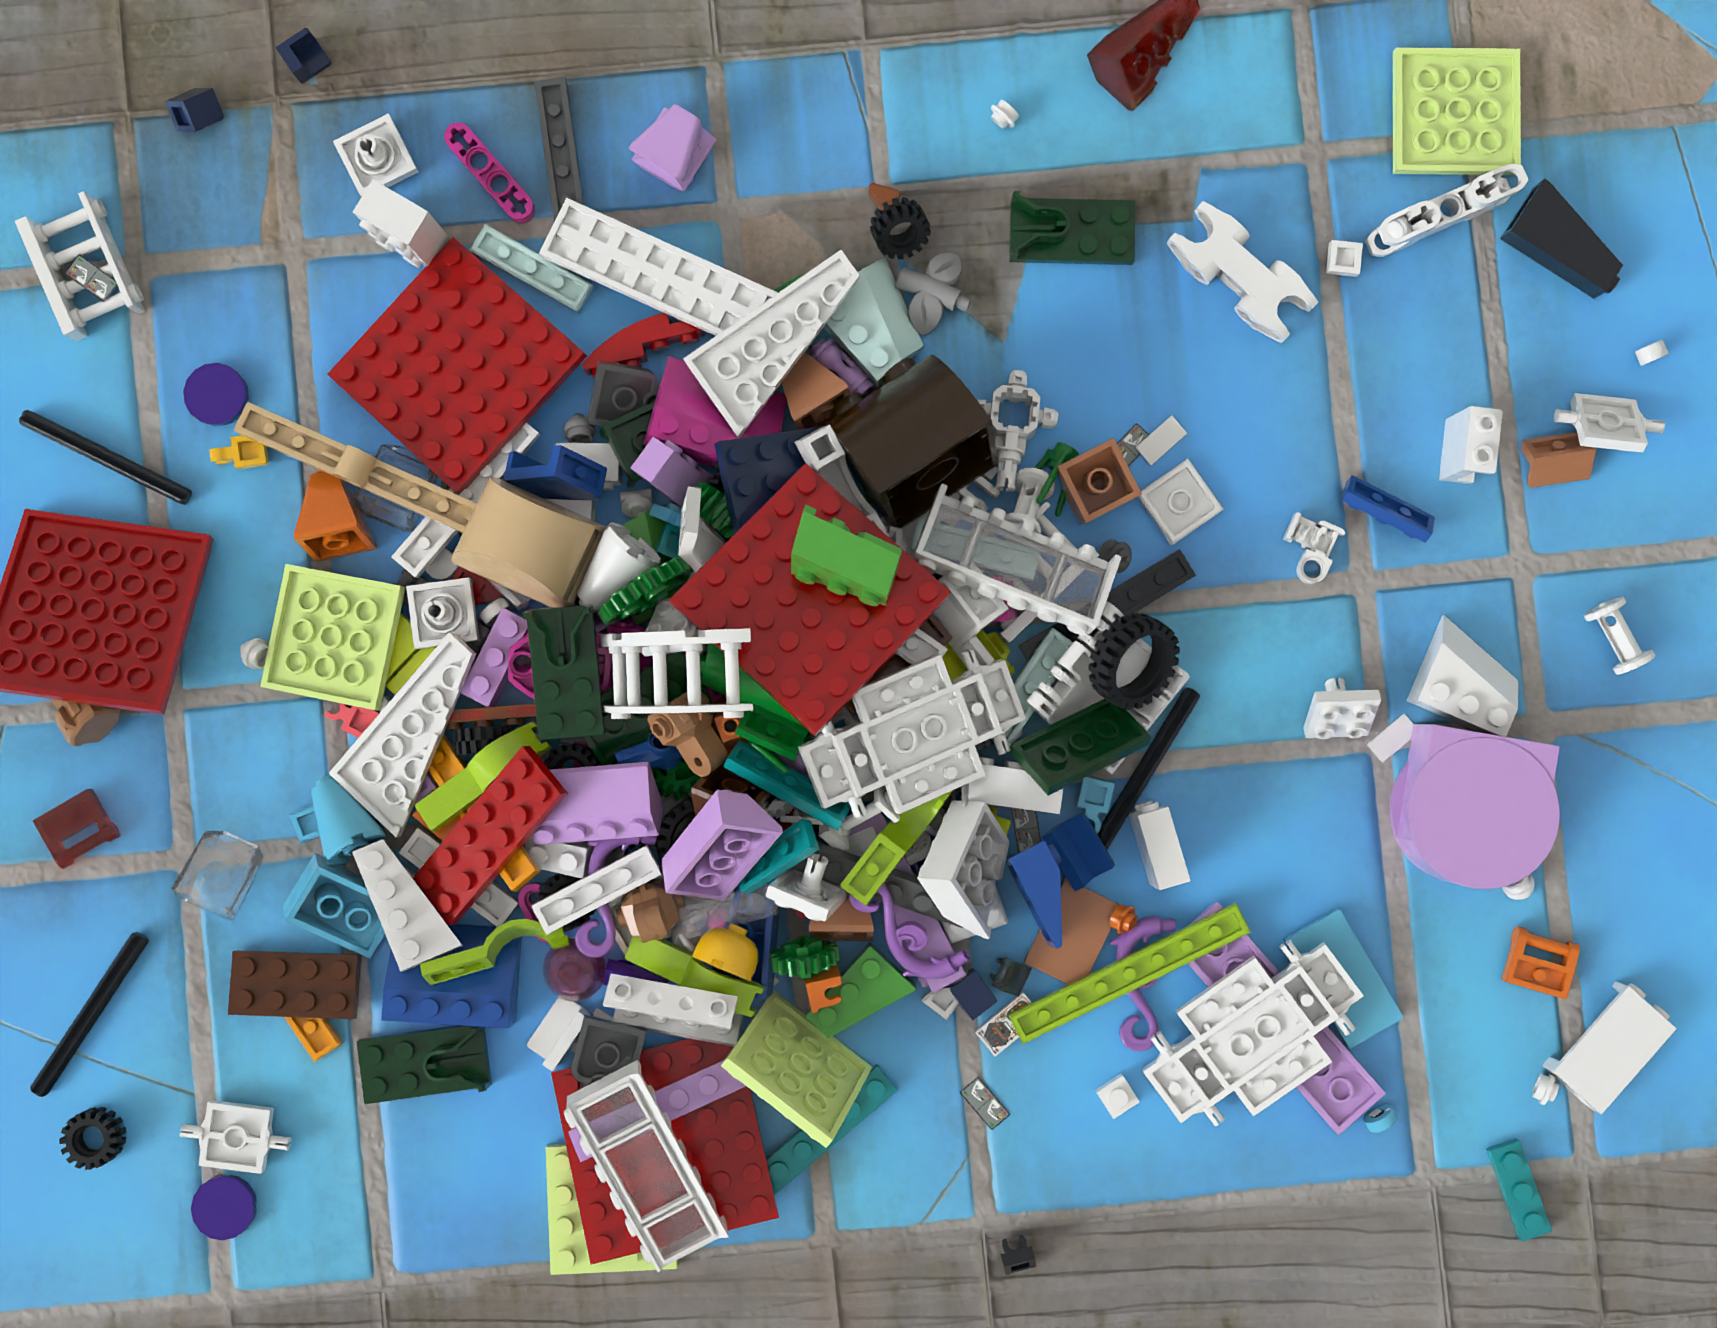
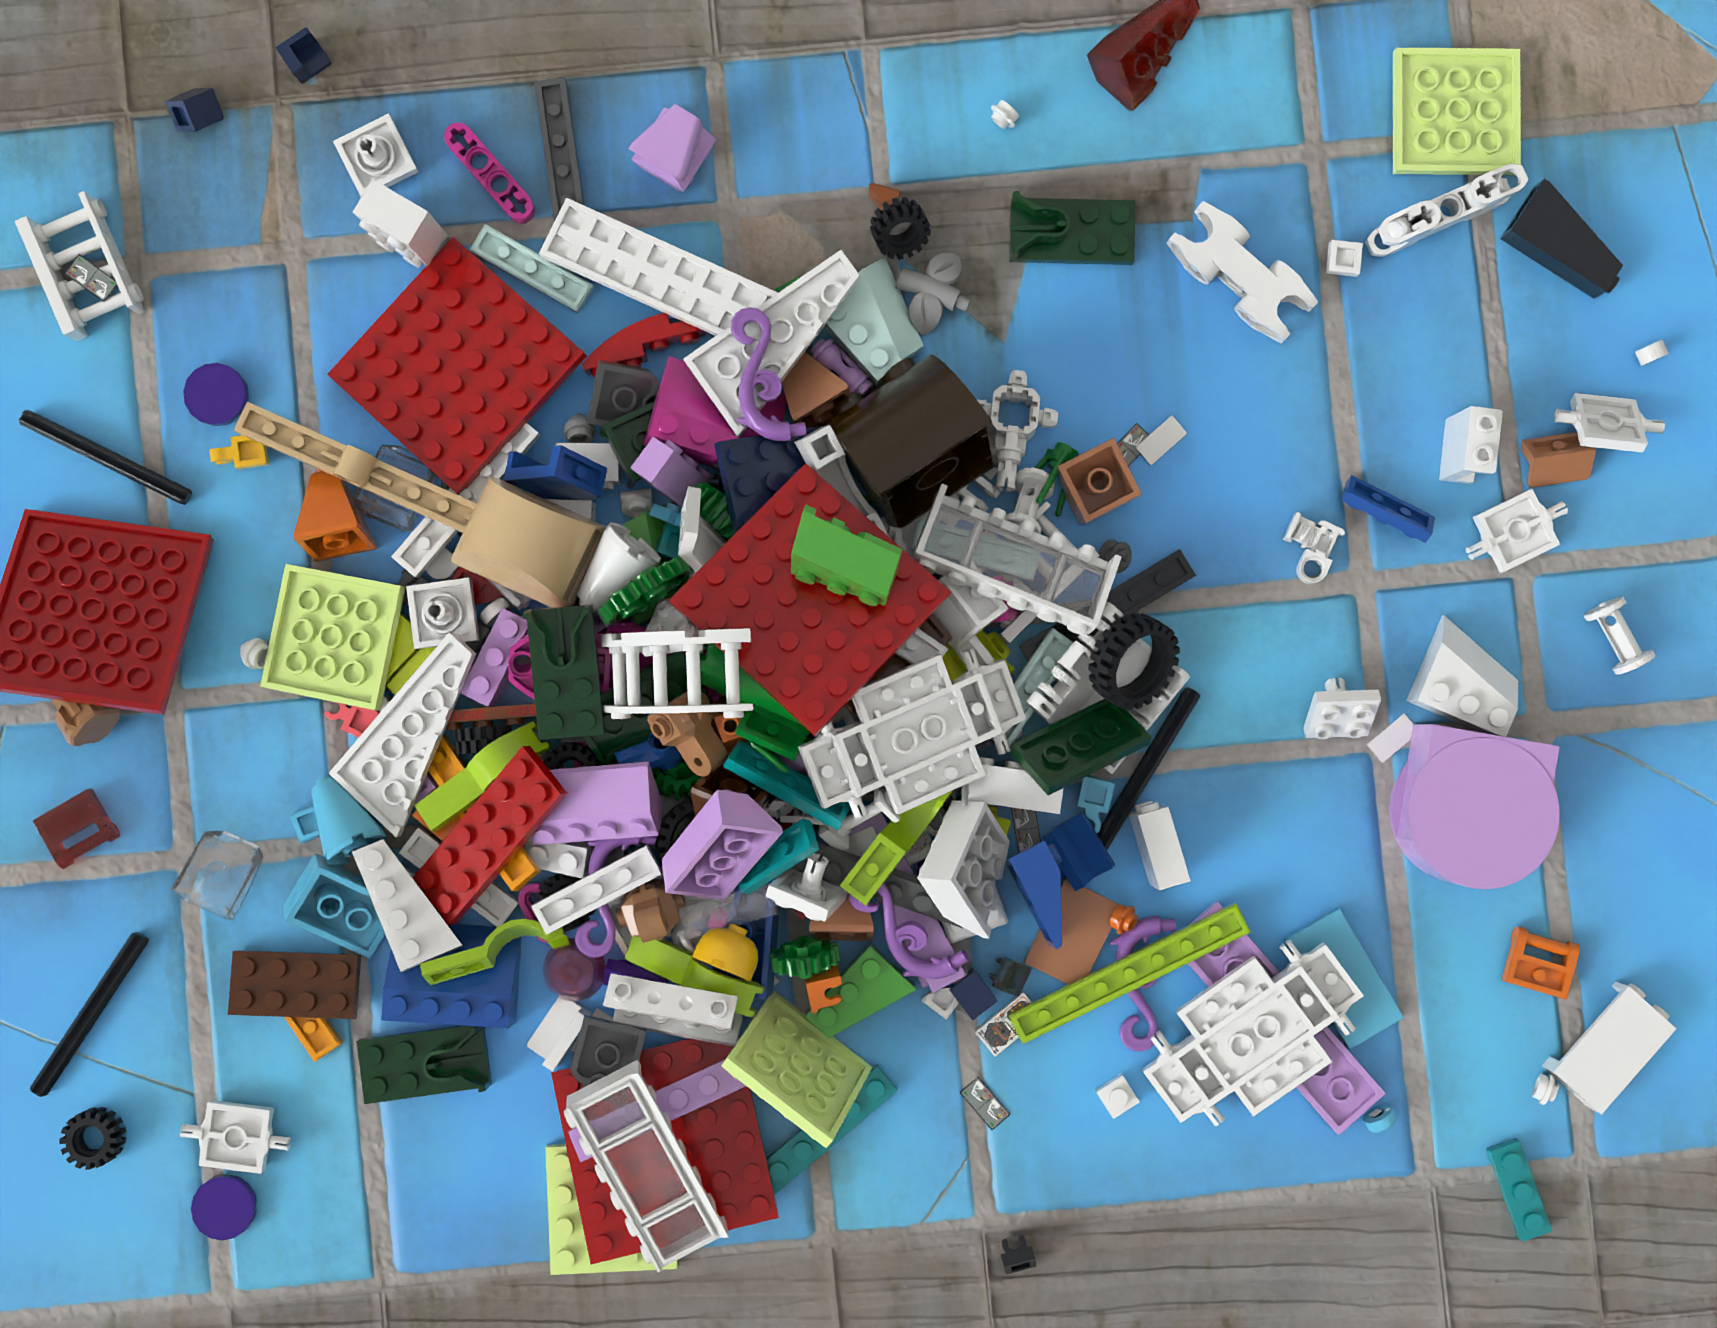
(773, 428): none -> medium lavender plant
(1179, 502): white tile -> none
(1516, 530): none -> white plate
(1520, 889): white plate -> none

